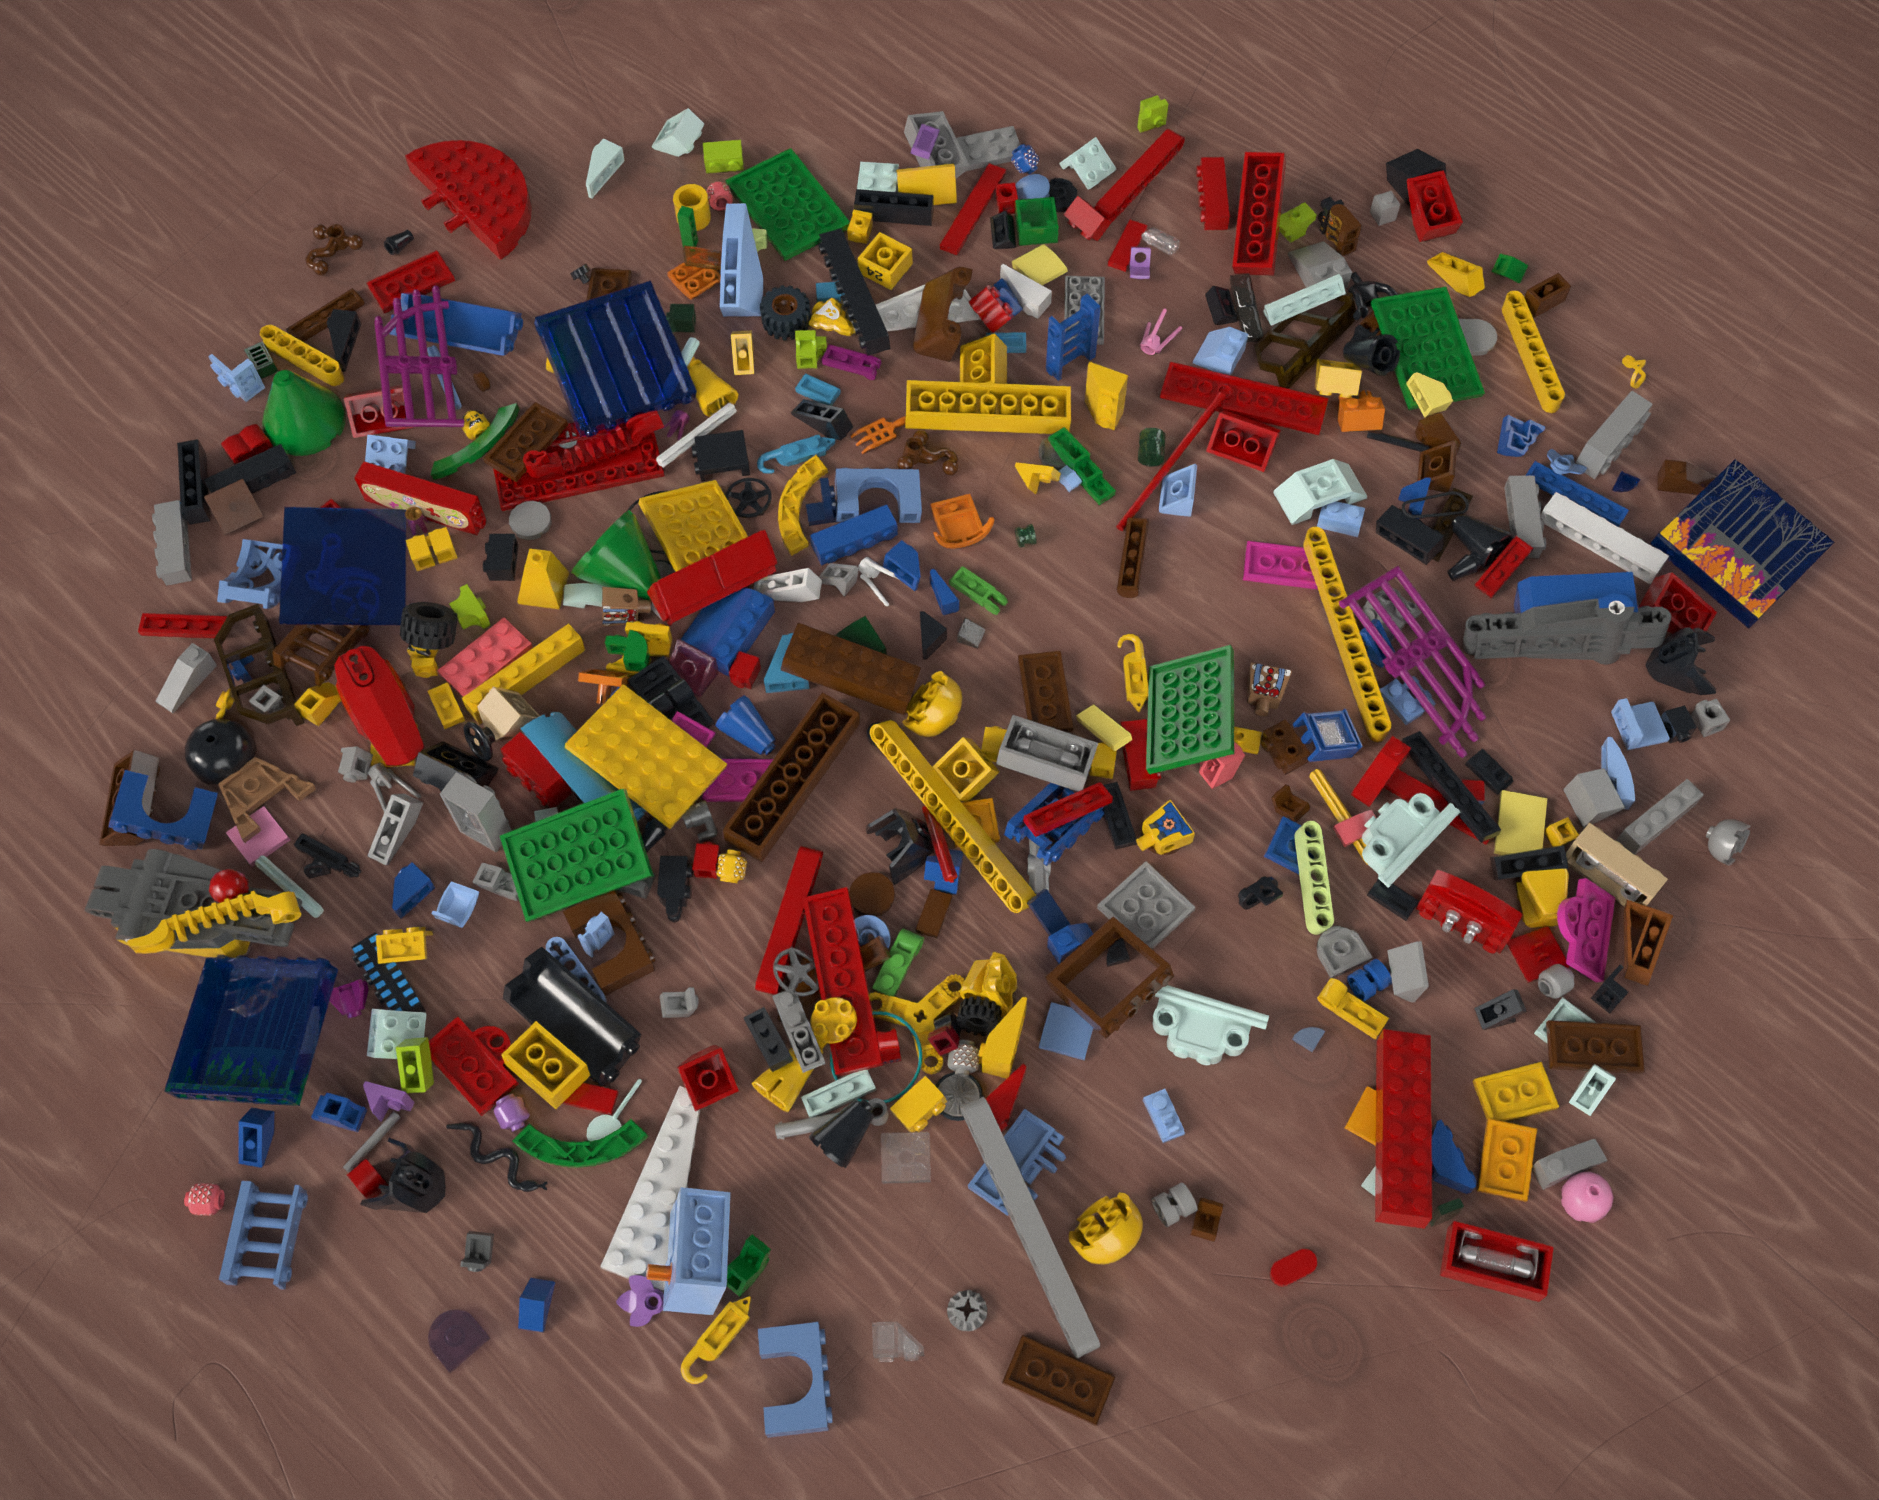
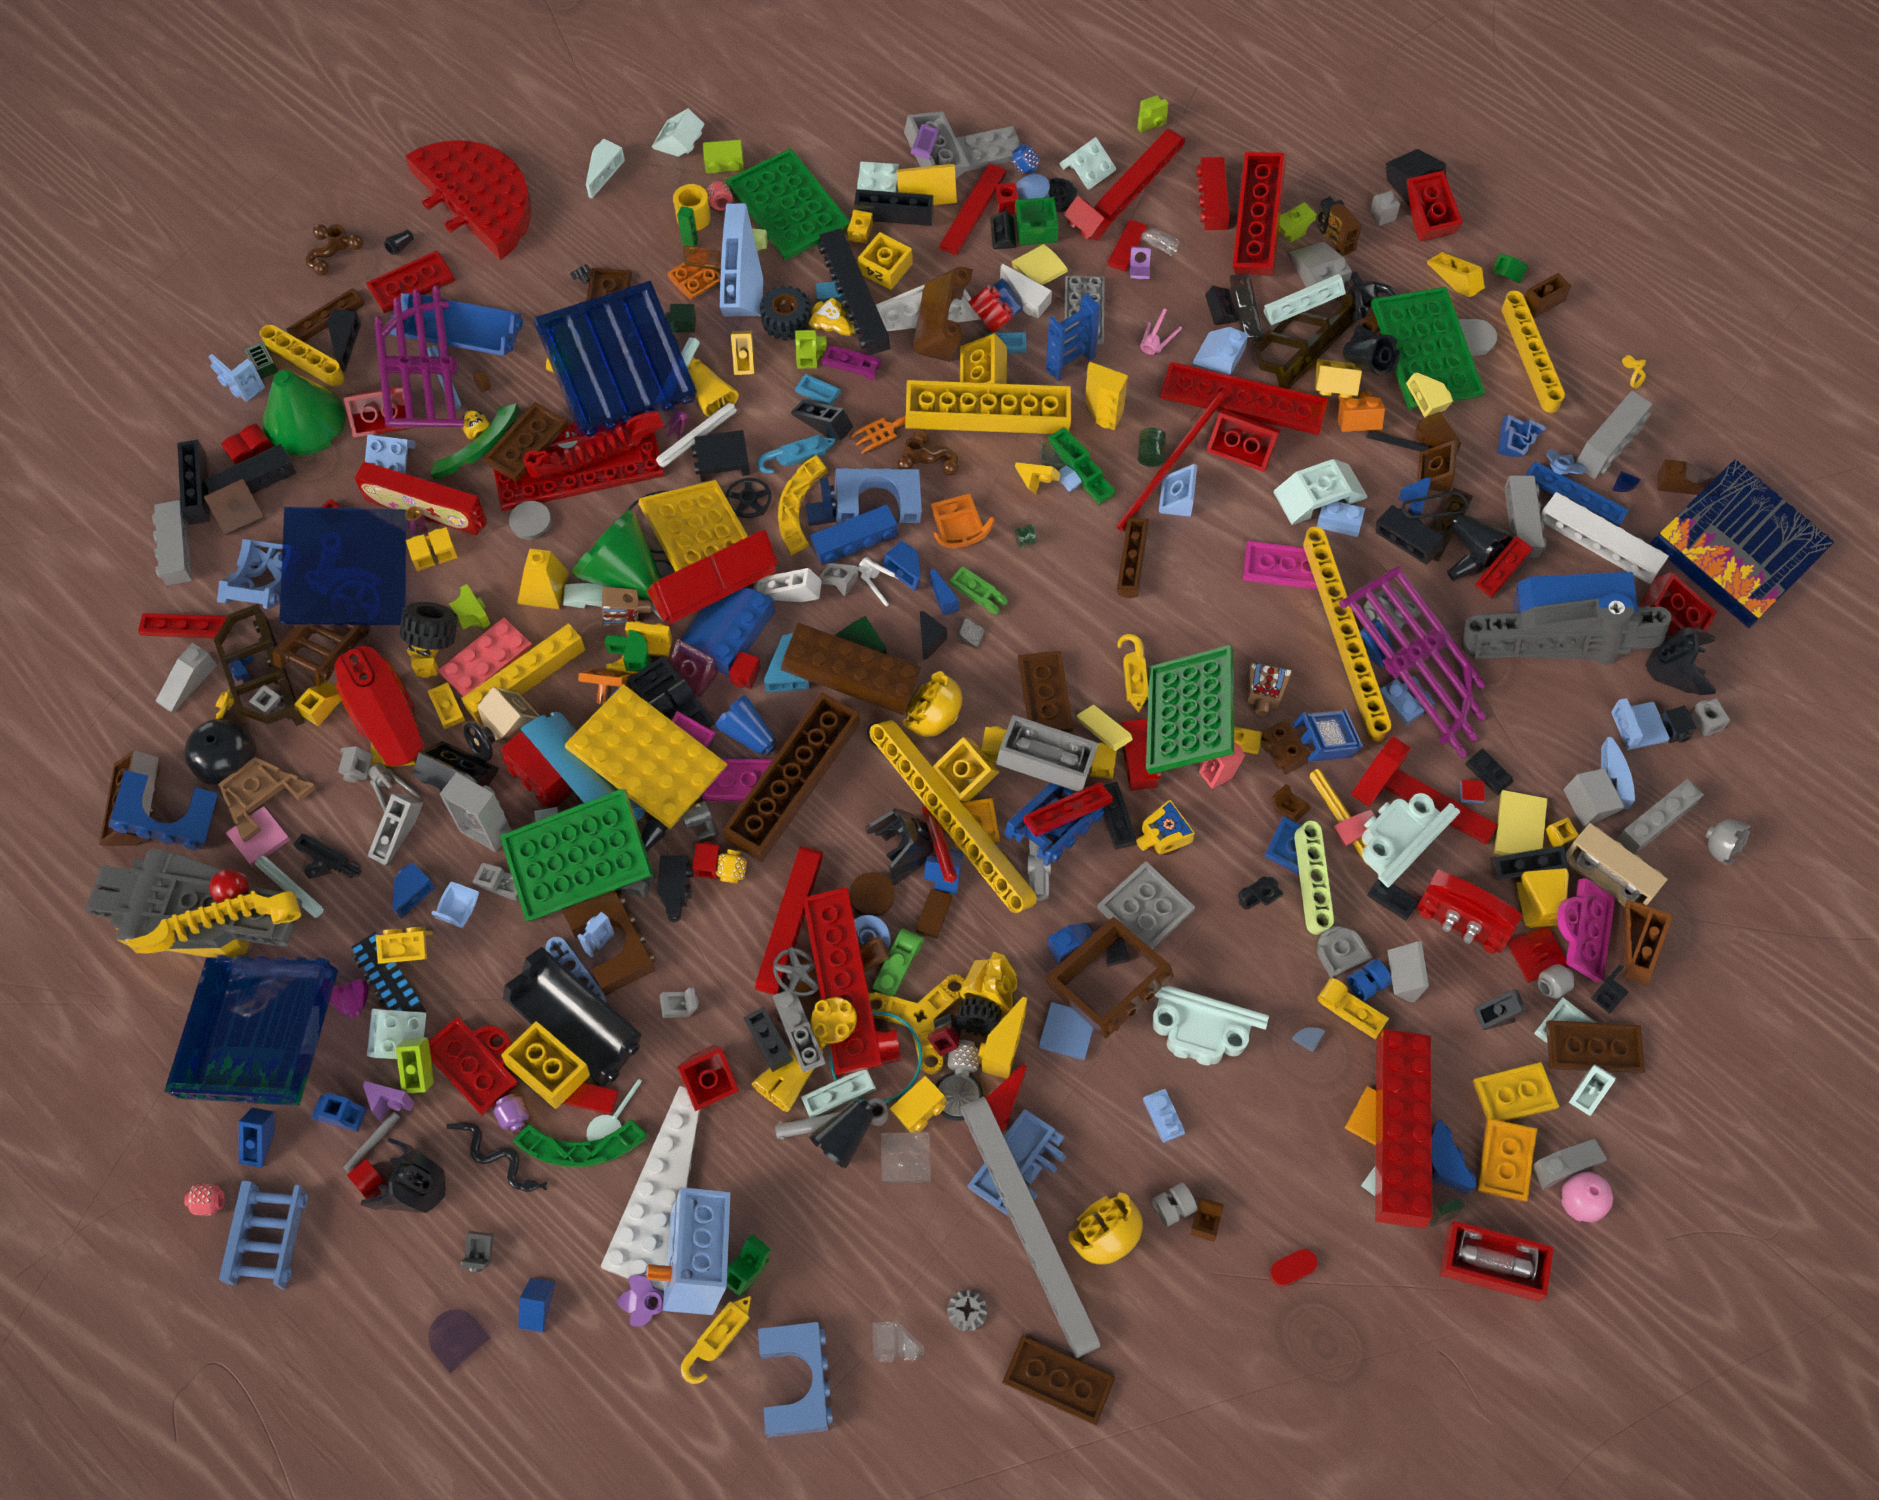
(501, 557): black brick -> none
(1048, 912): dark blue tile -> none
(1451, 787): black plate -> none

